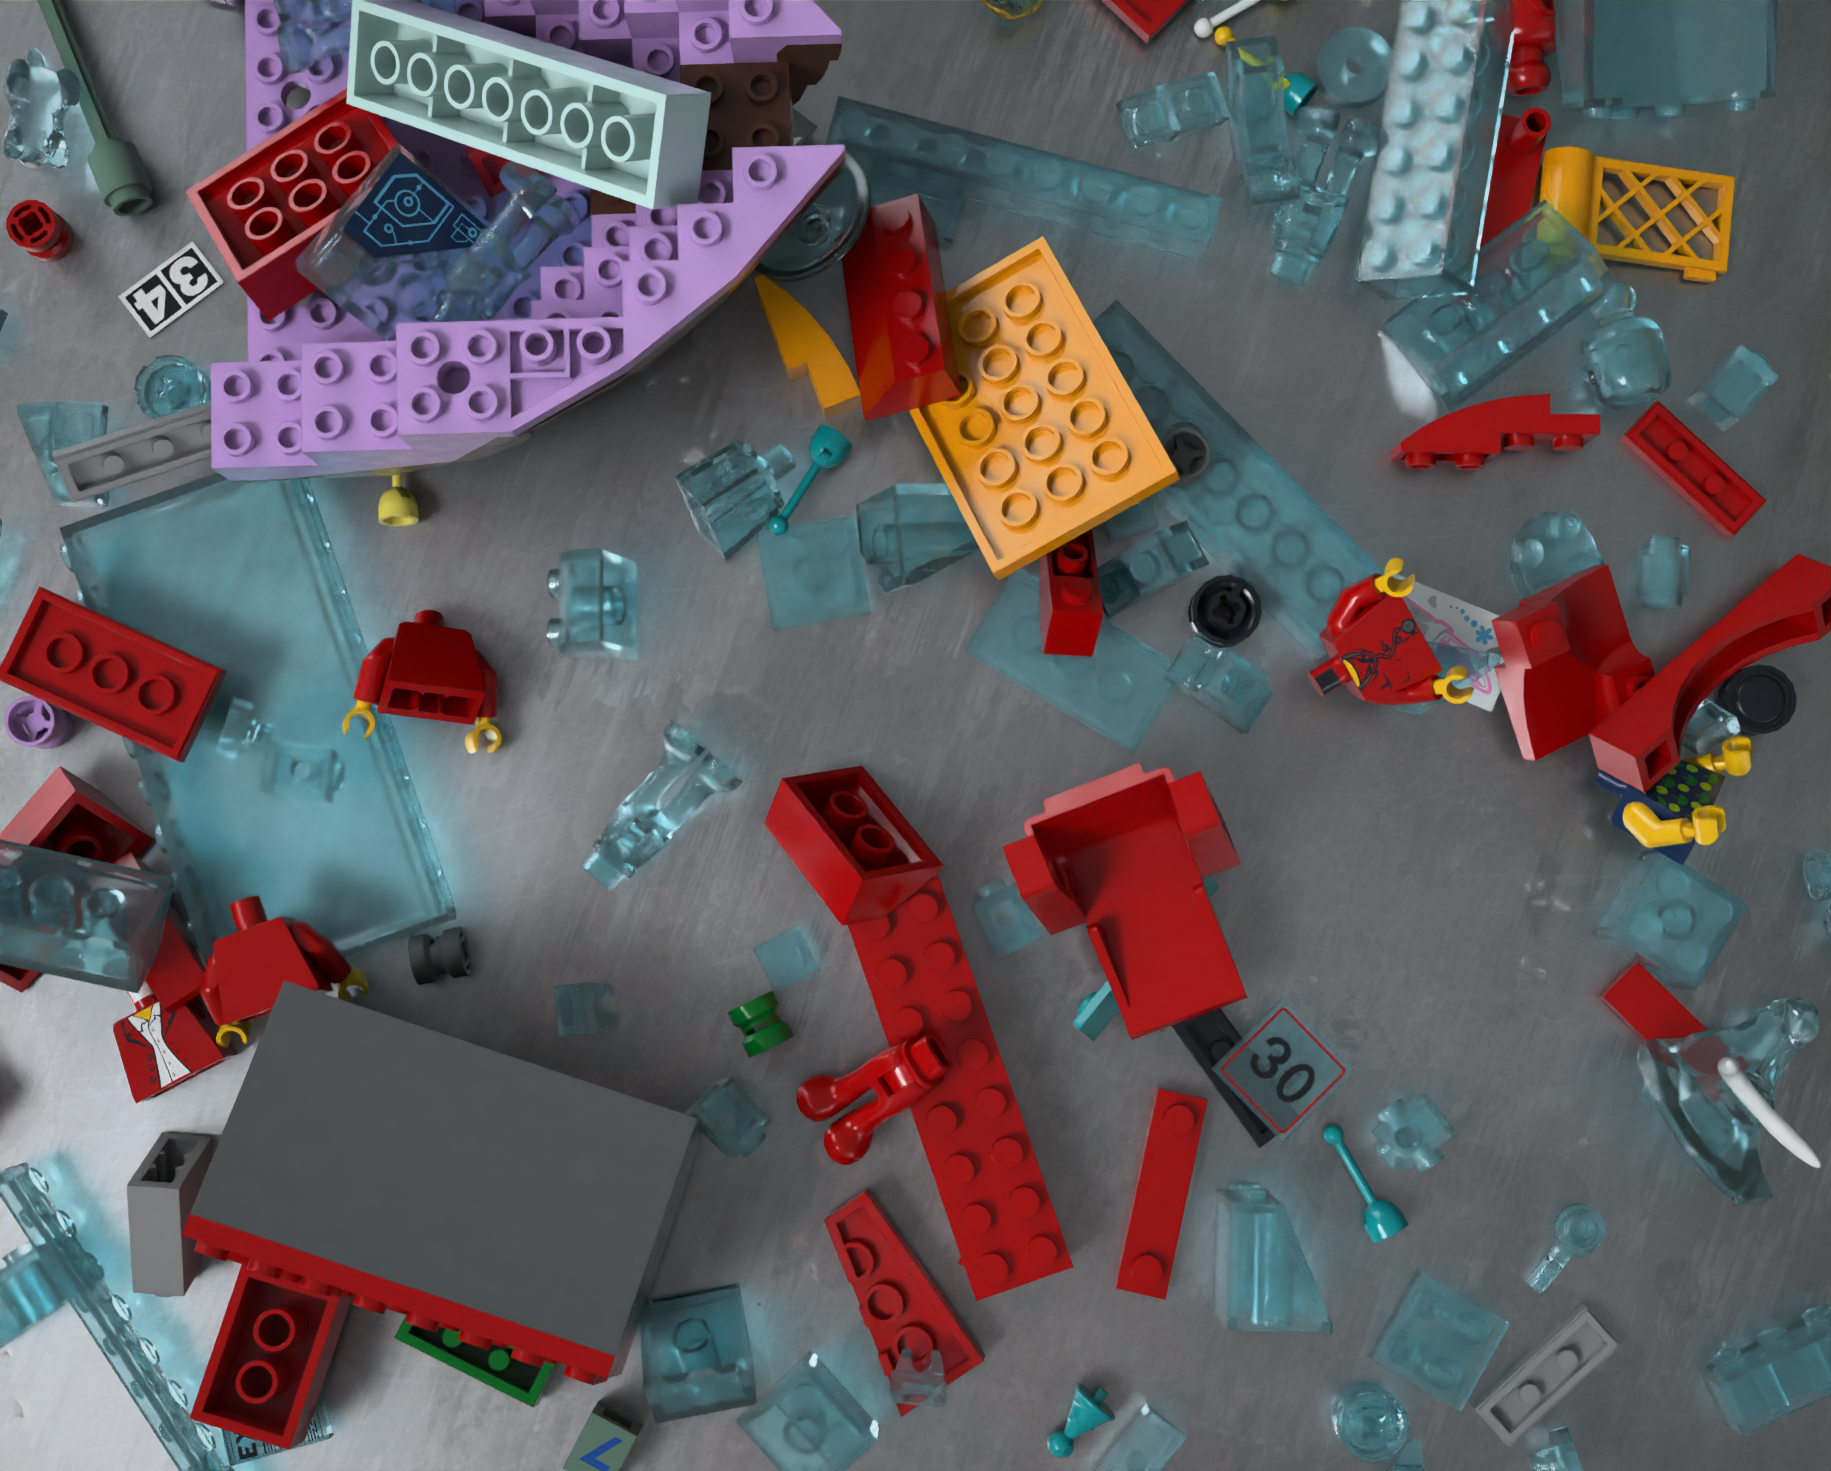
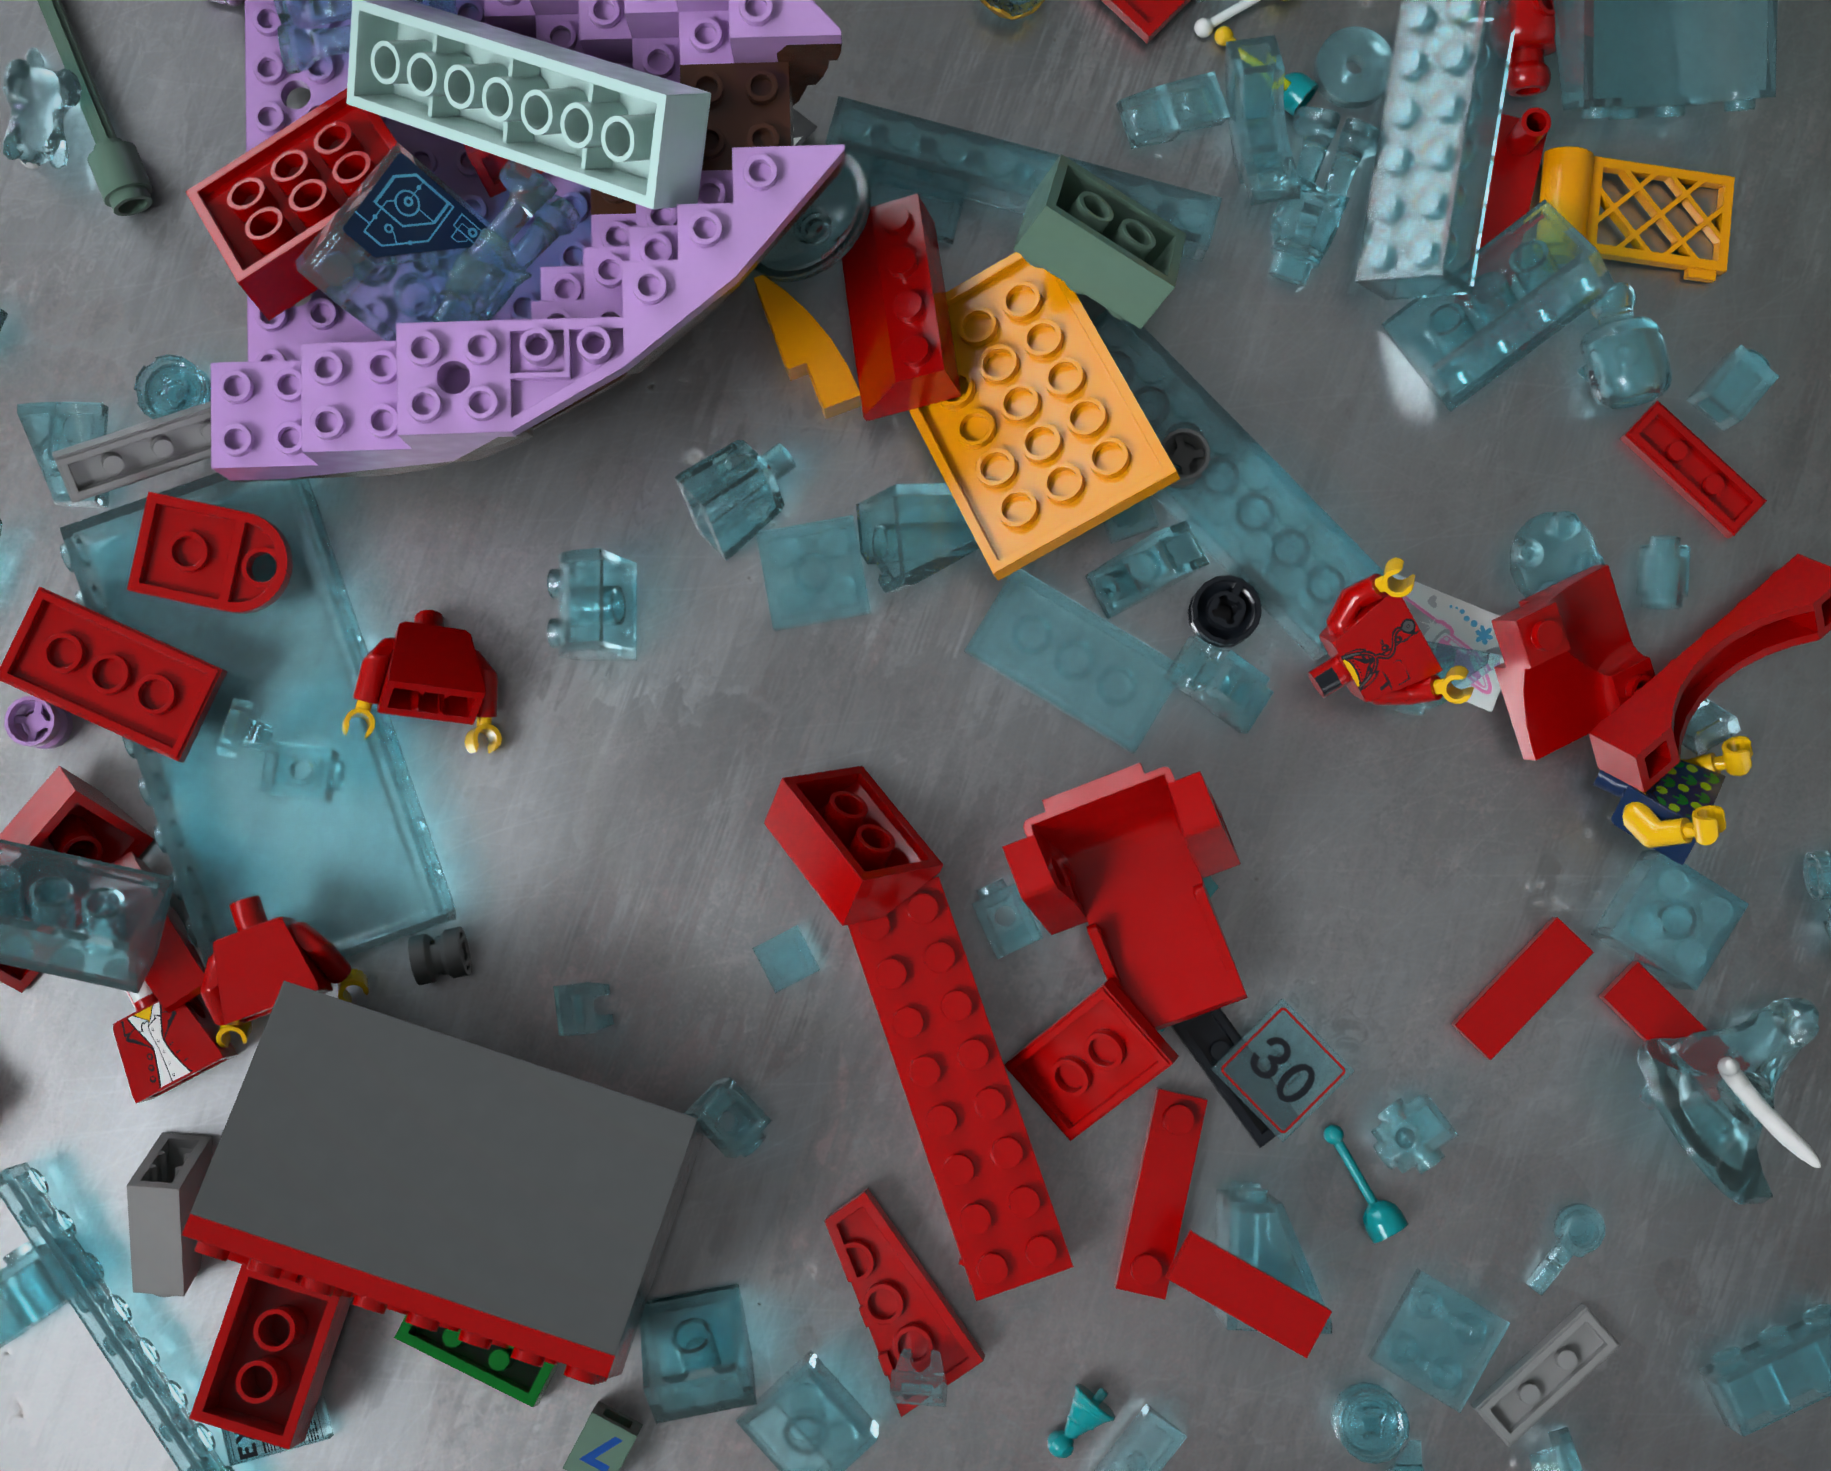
(46, 241): red wheel -> none
(171, 289): white sticker -> none
(207, 555): none -> red tile
(398, 505): light yellow hinge -> none
(636, 827): clear light blue piece -> none
(756, 1013): green wheel -> none
(826, 450): teal hinge -> none
(898, 1077): red piece -> none
(1070, 598): red slope -> none
(1091, 1059): none -> red tile
(1100, 242): none -> sand green brick
(1248, 1294): none -> red tile
(1476, 433): red slope -> none
(1522, 988): none -> red tile
(1759, 699): black wheel -> none

